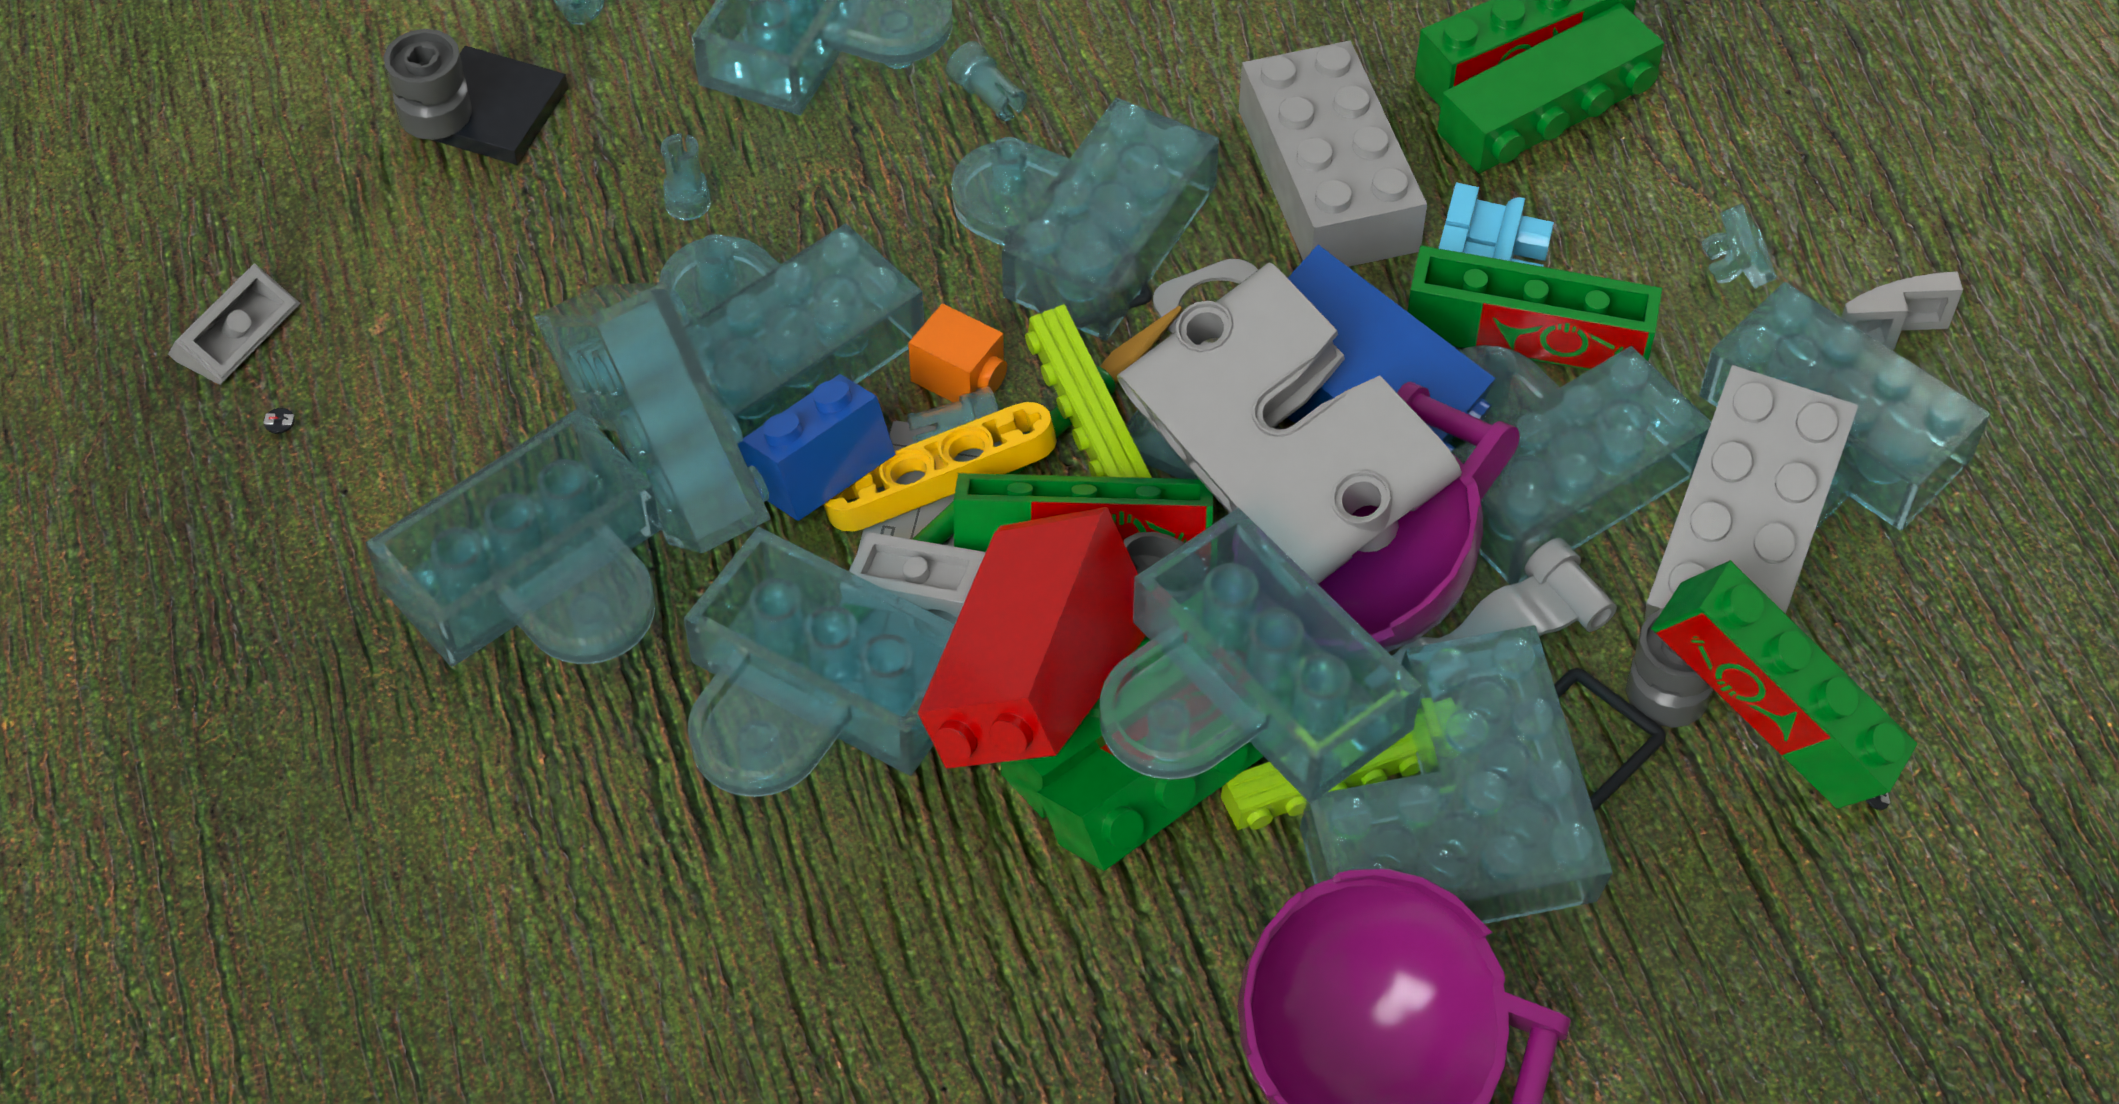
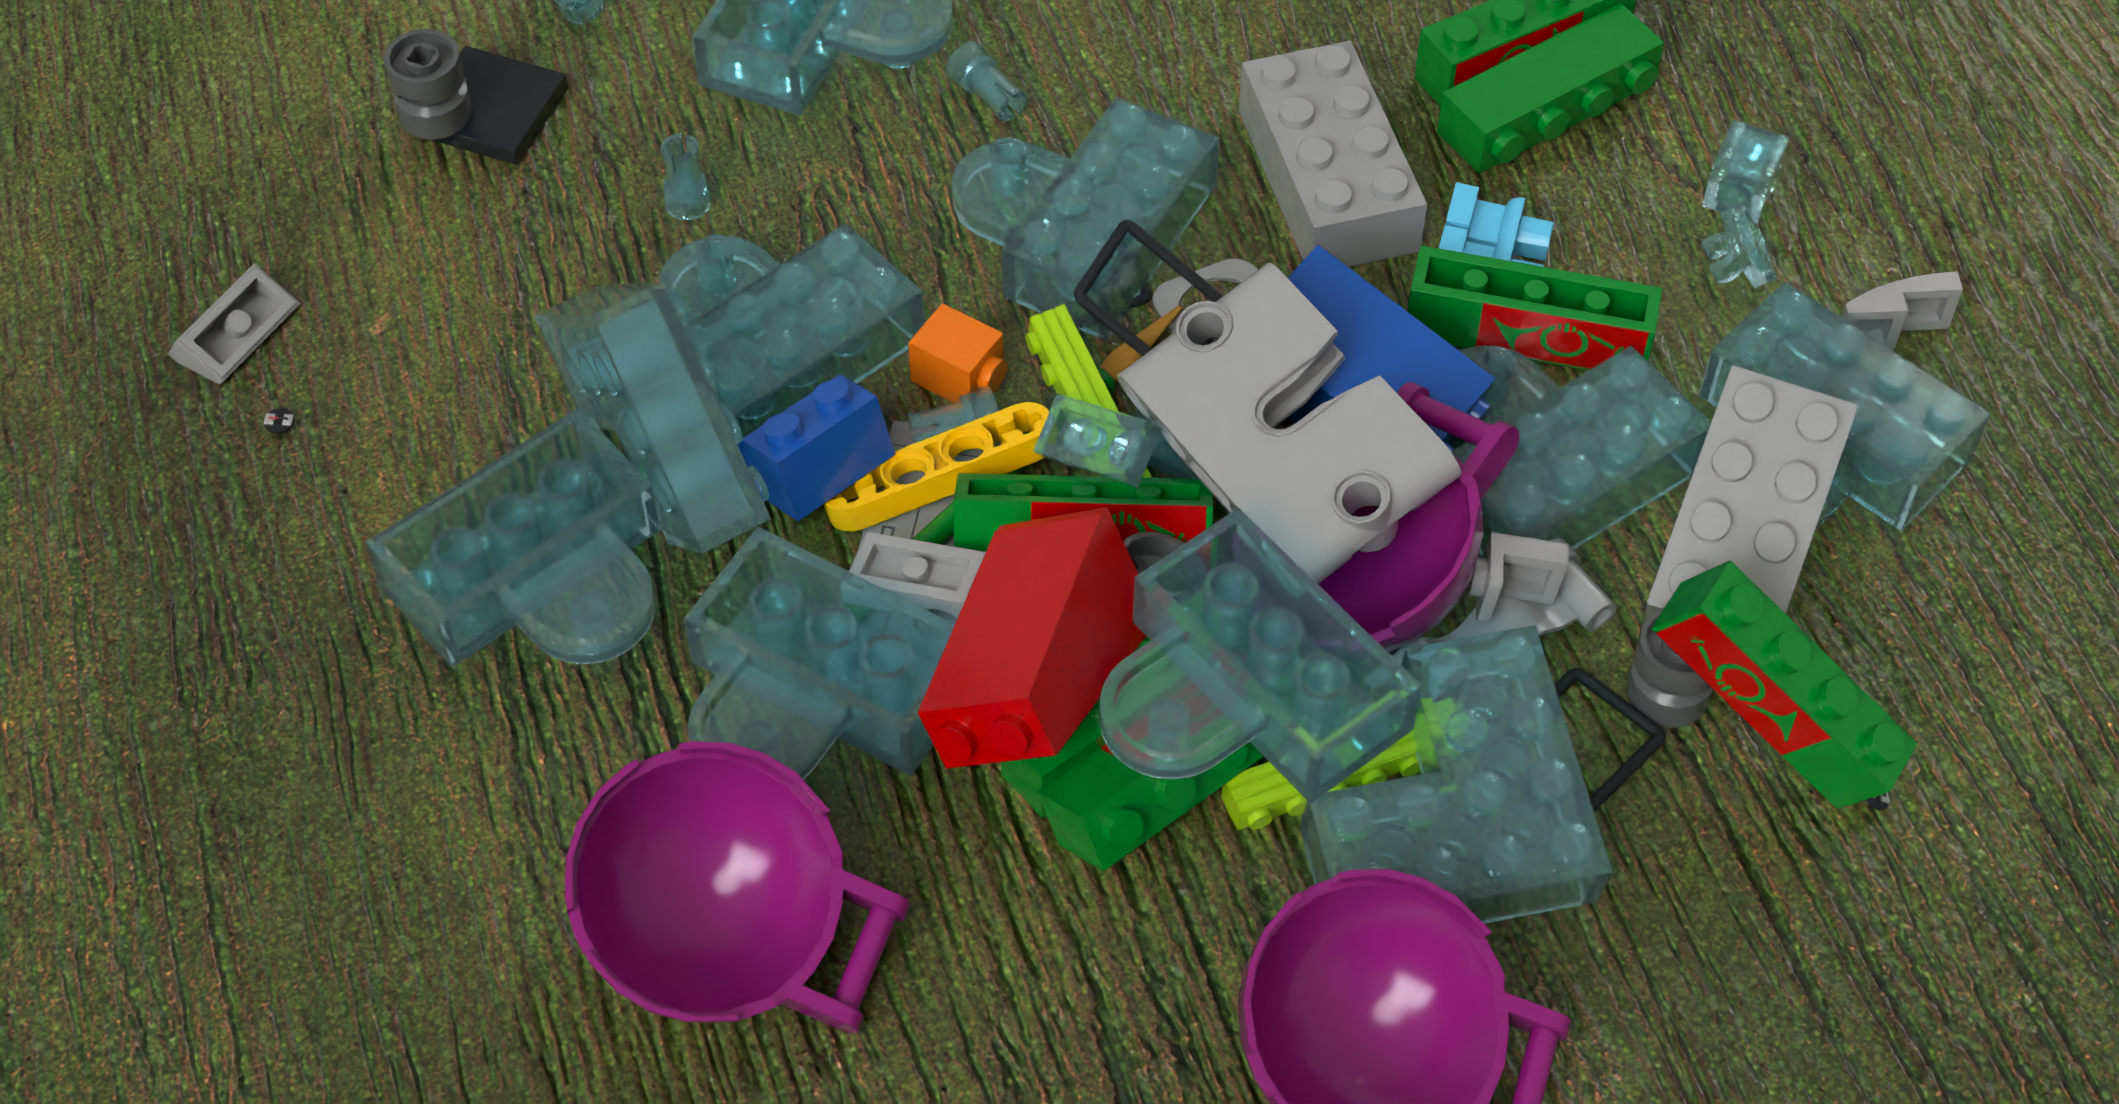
(718, 889): none -> magenta windscreen
(1097, 440): none -> clear light blue plate
(1102, 259): none -> black piece
(1517, 570): none -> light grey bracket
(1745, 169): none -> clear light blue brick

